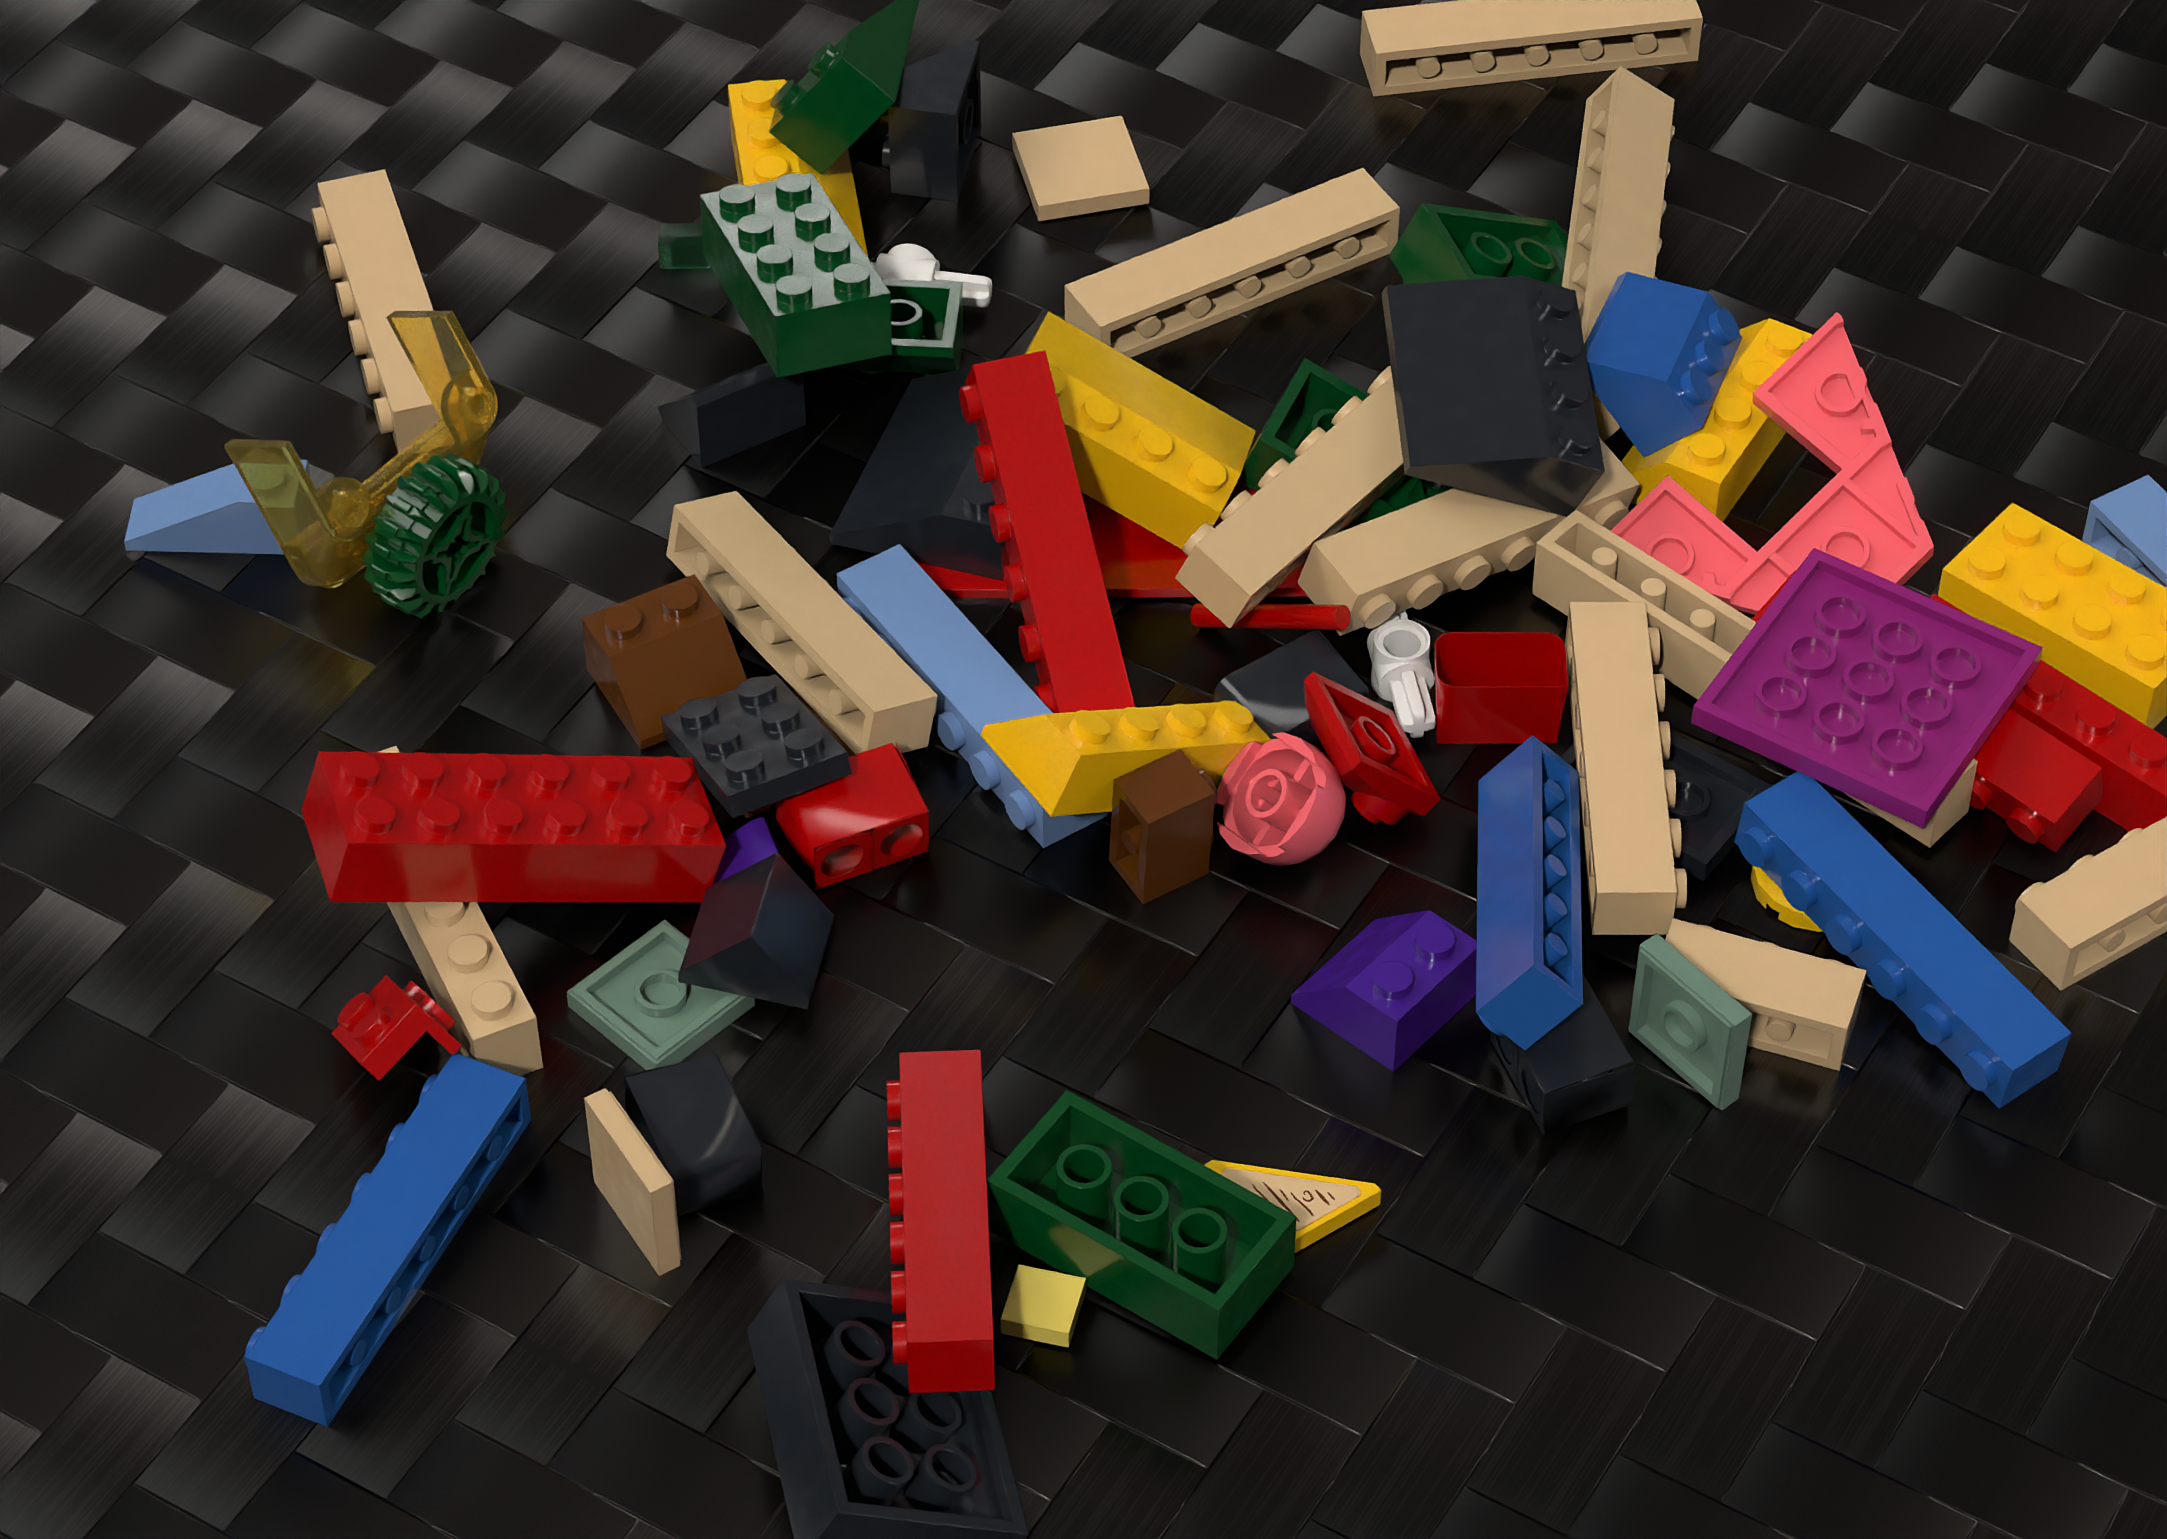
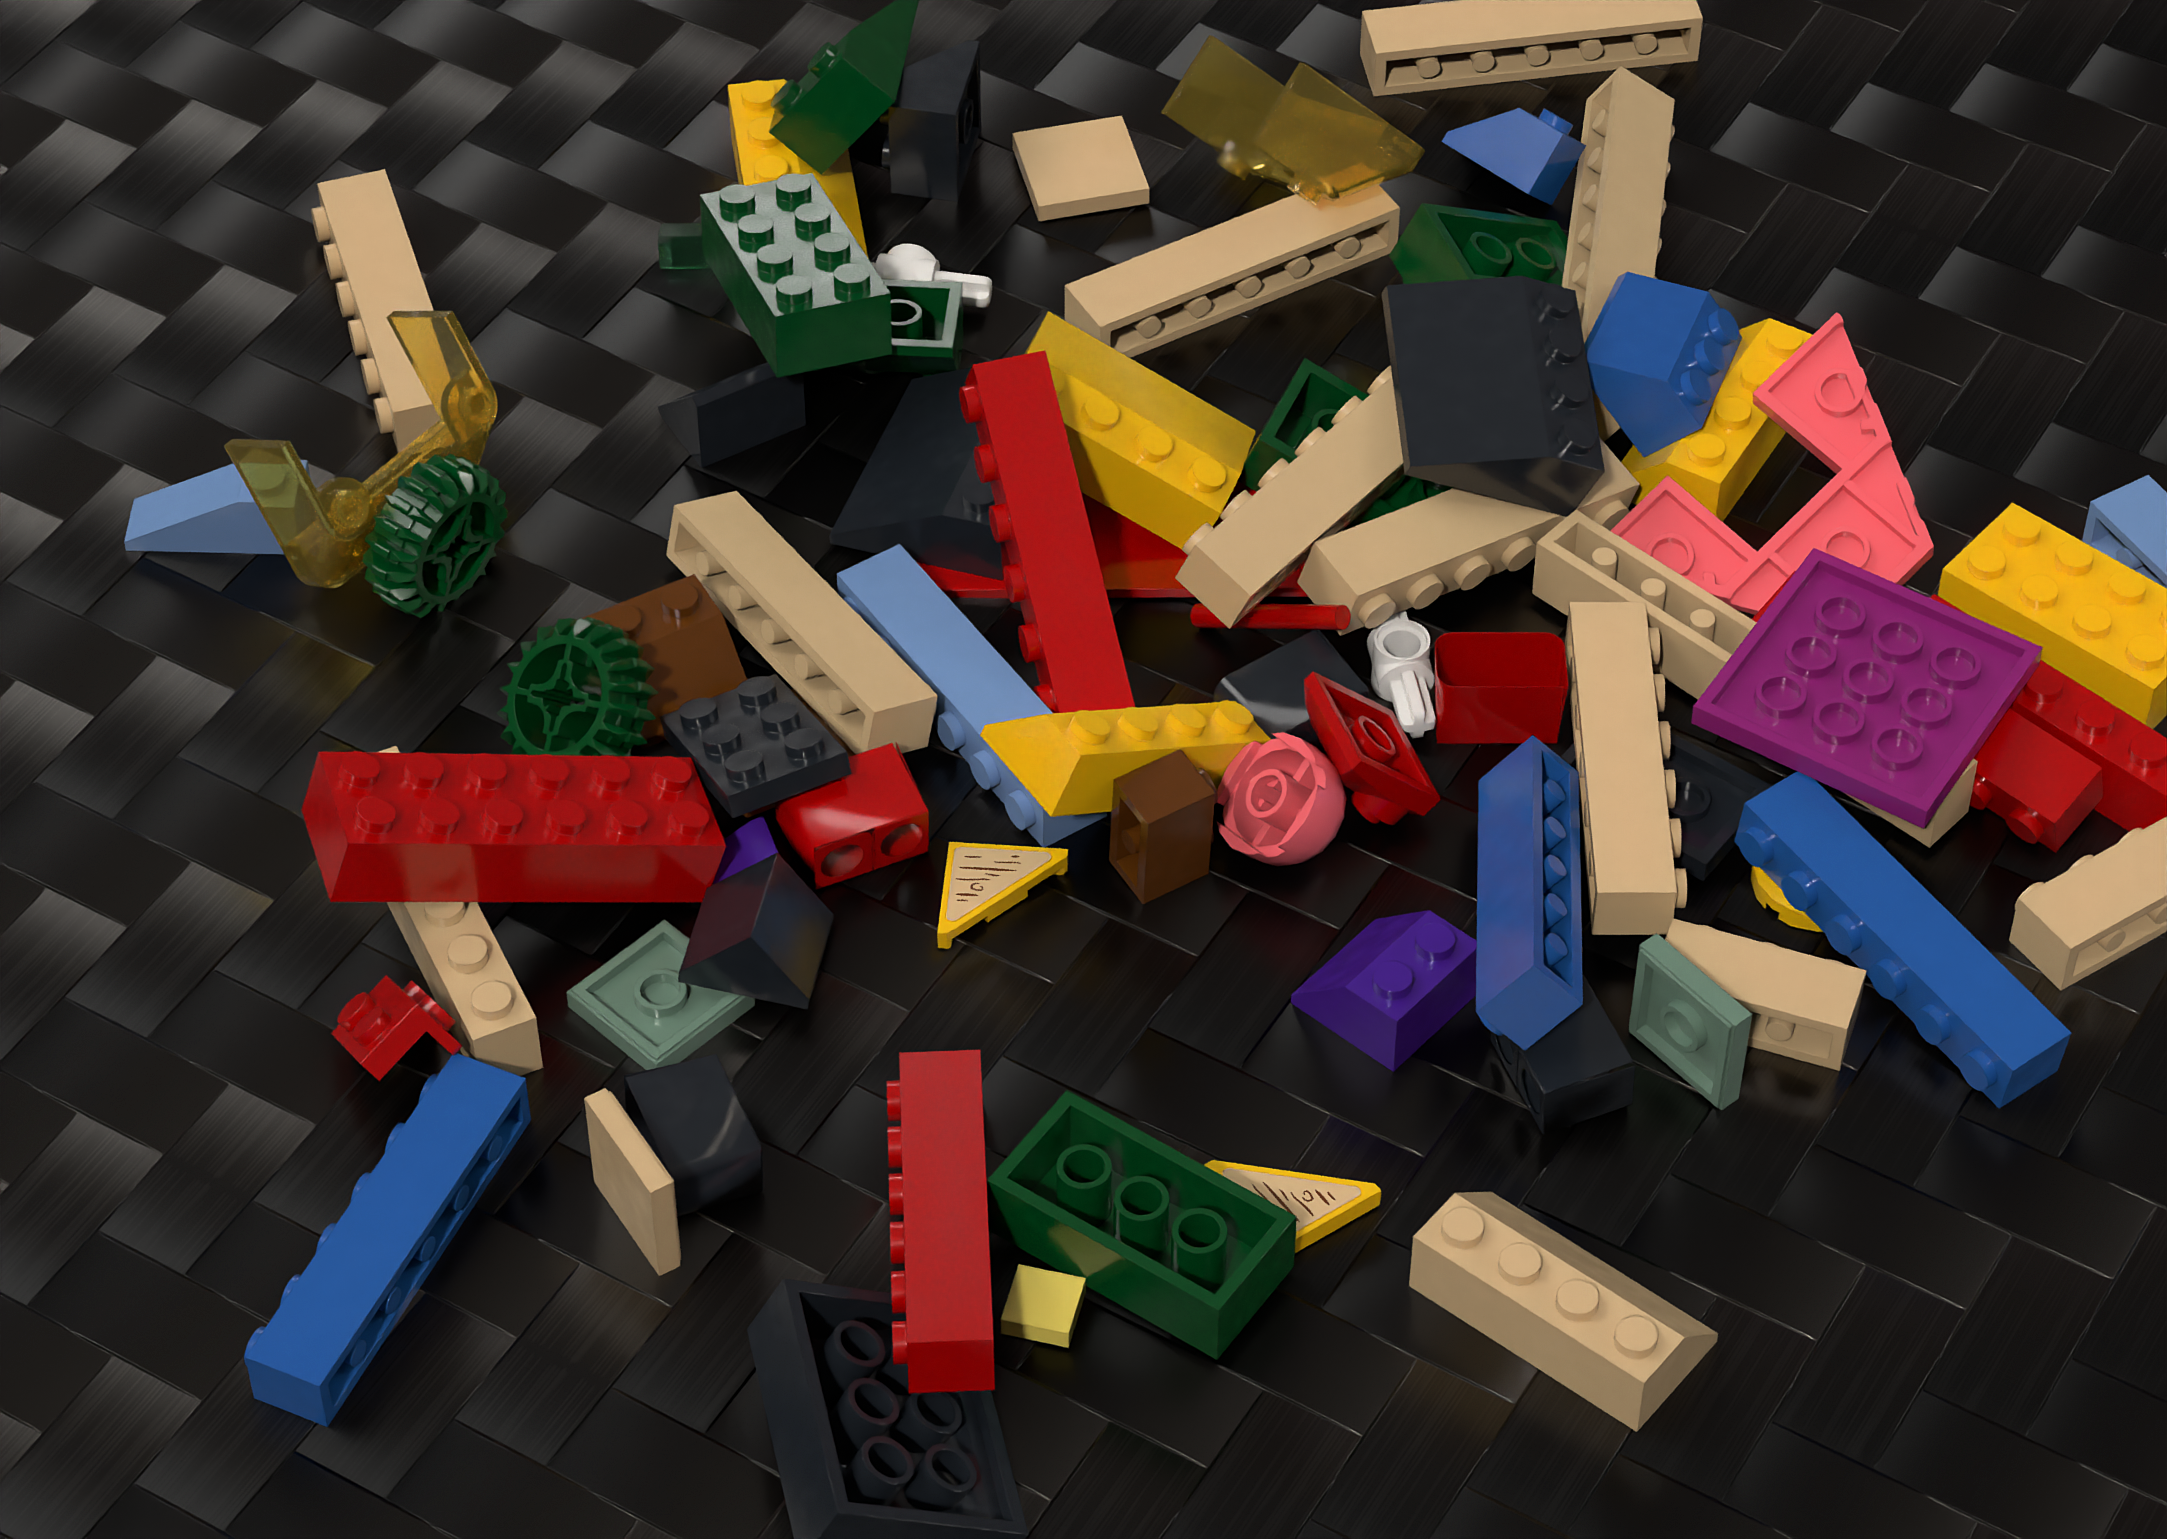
(578, 664): none -> dark green gear
(989, 880): none -> tile
(1291, 134): none -> clear yellow windscreen
(1522, 149): none -> blue slope
(1556, 1305): none -> tan slope

